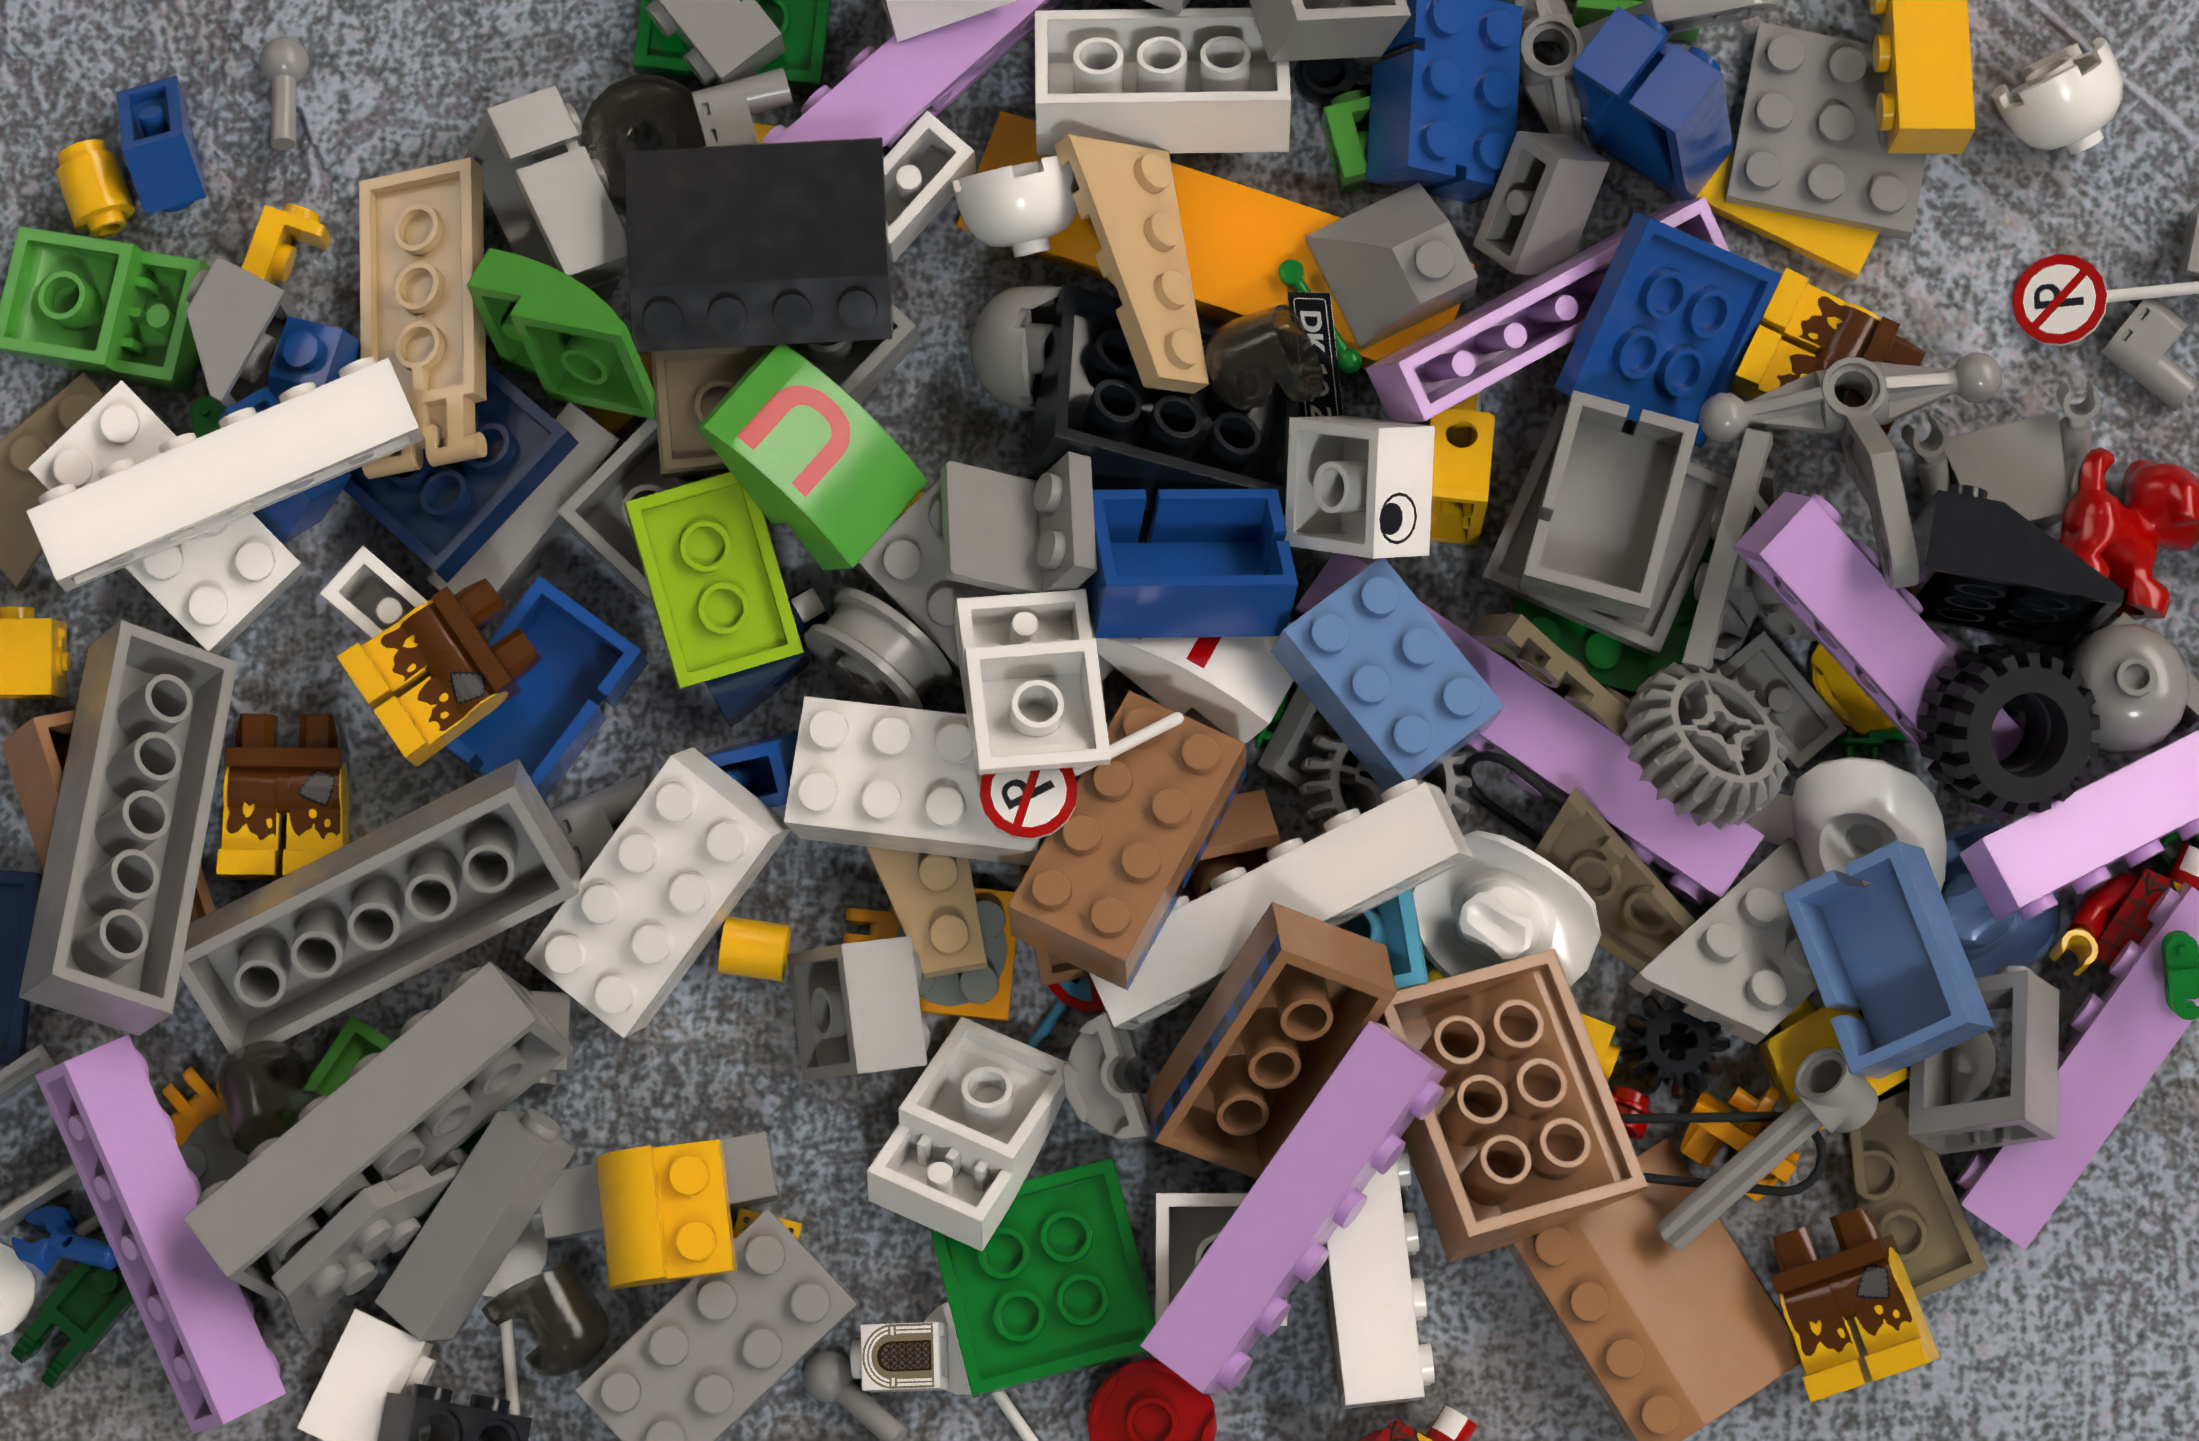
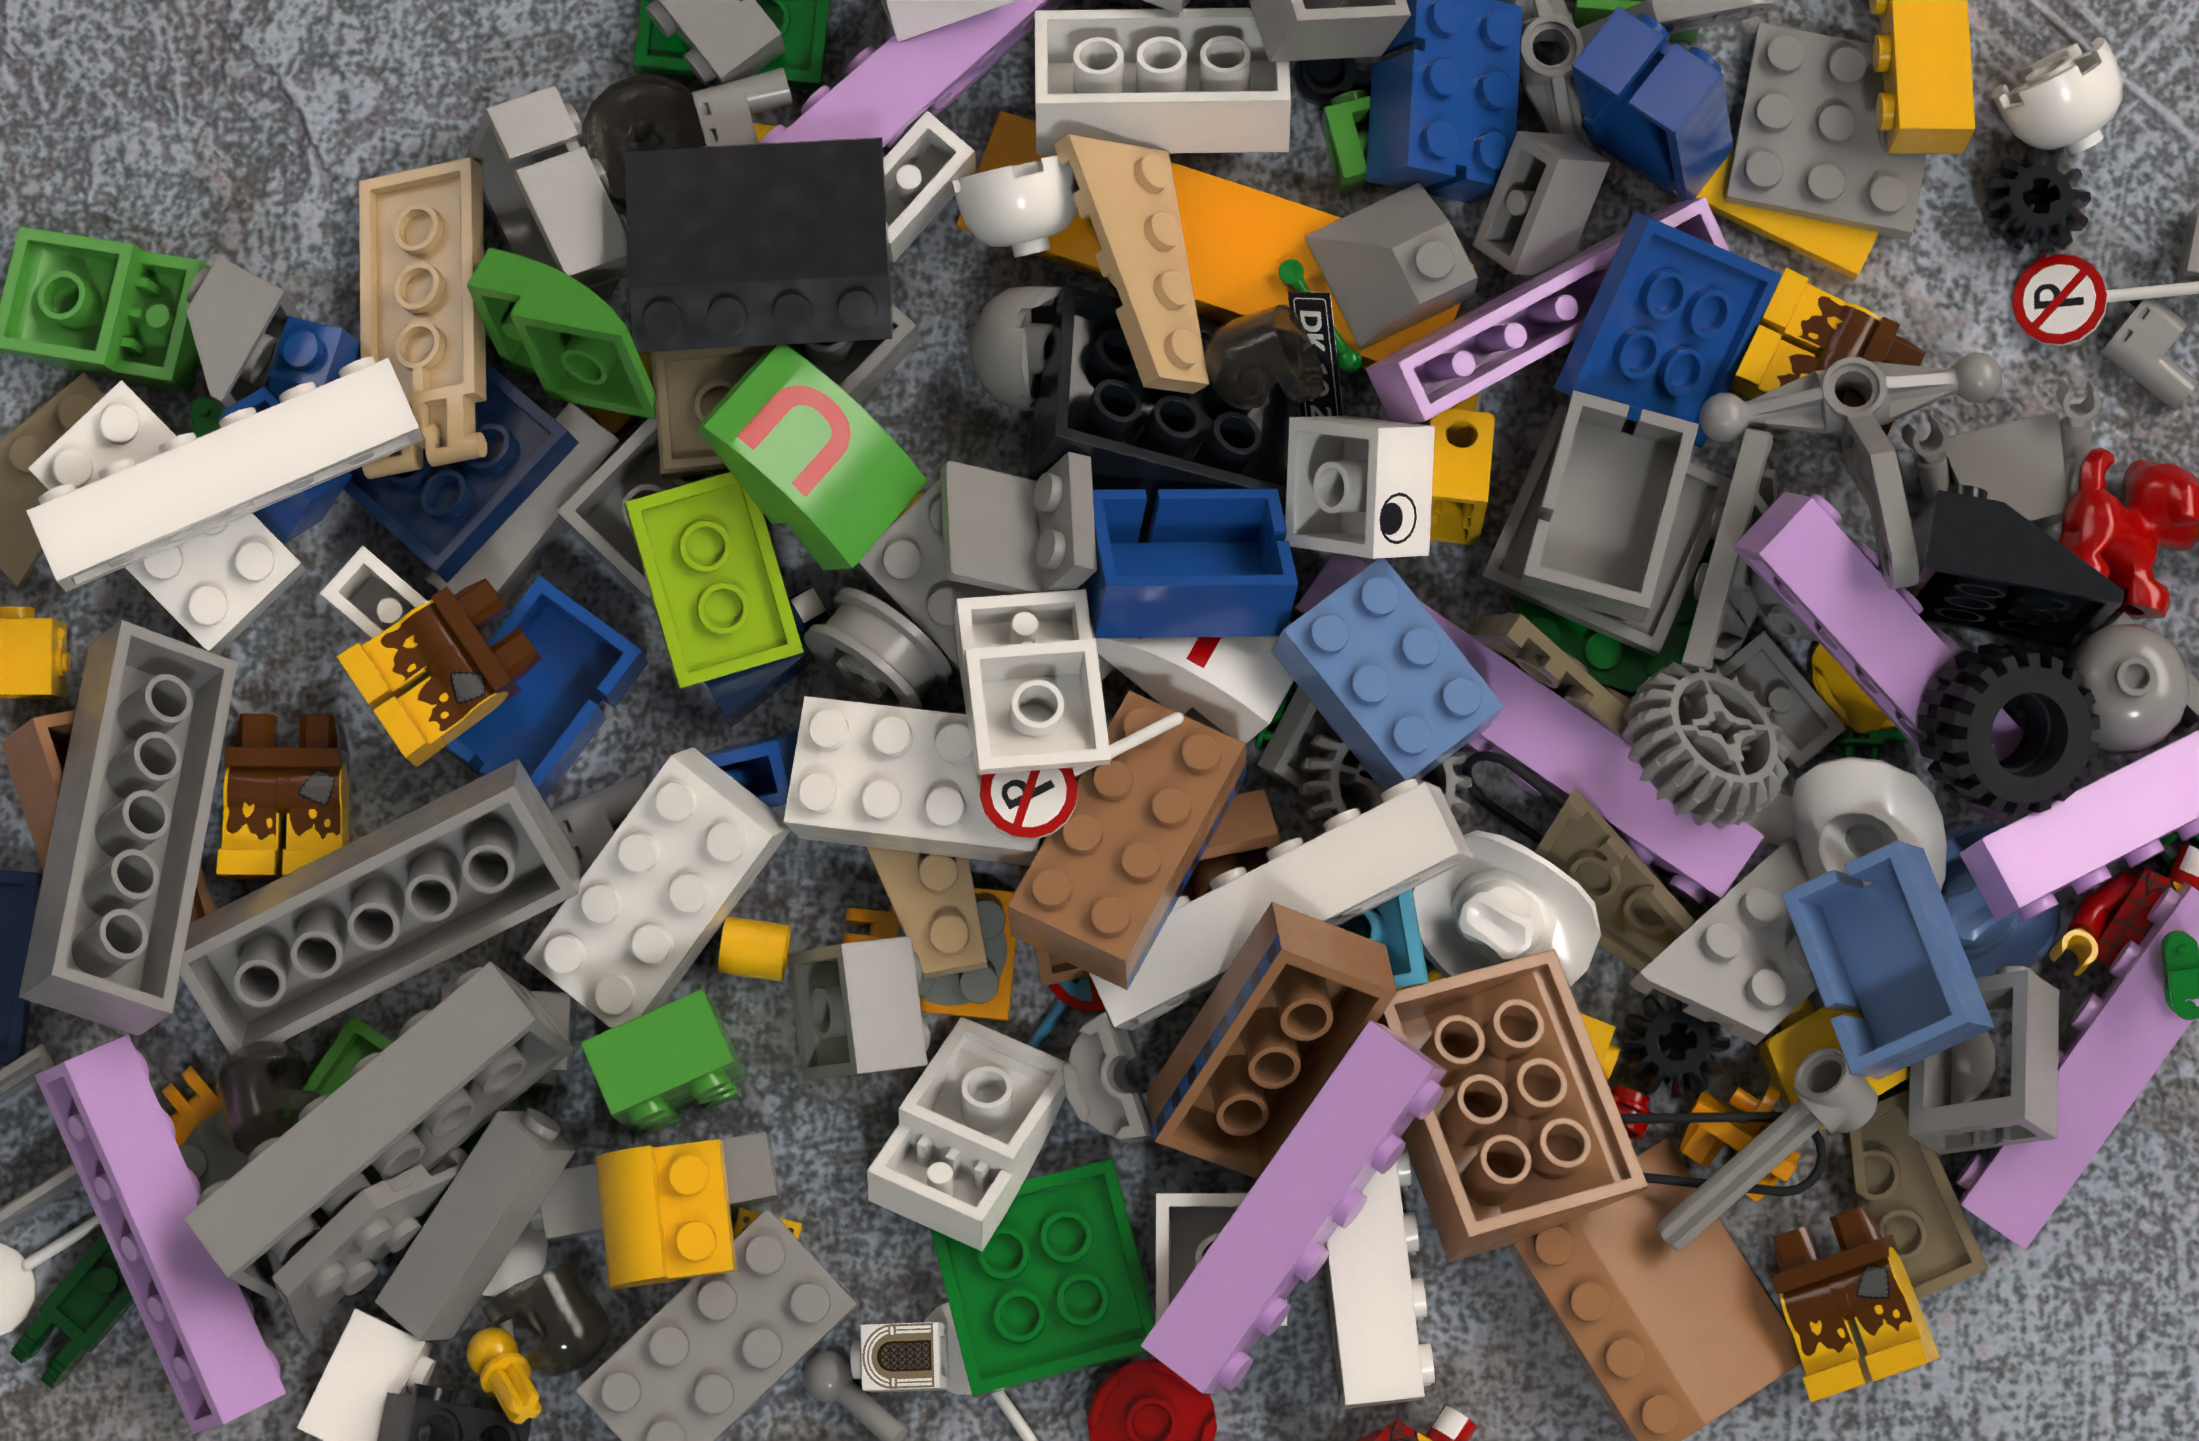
(60, 1223): blue bar -> none
(94, 188): yellow brick -> none
(160, 146): blue slope -> none
(270, 249): yellow bracket -> none
(284, 65): light grey bar -> none
(504, 1373): none -> yellow axle
(665, 1064): none -> bright green brick
(2019, 220): none -> black gear

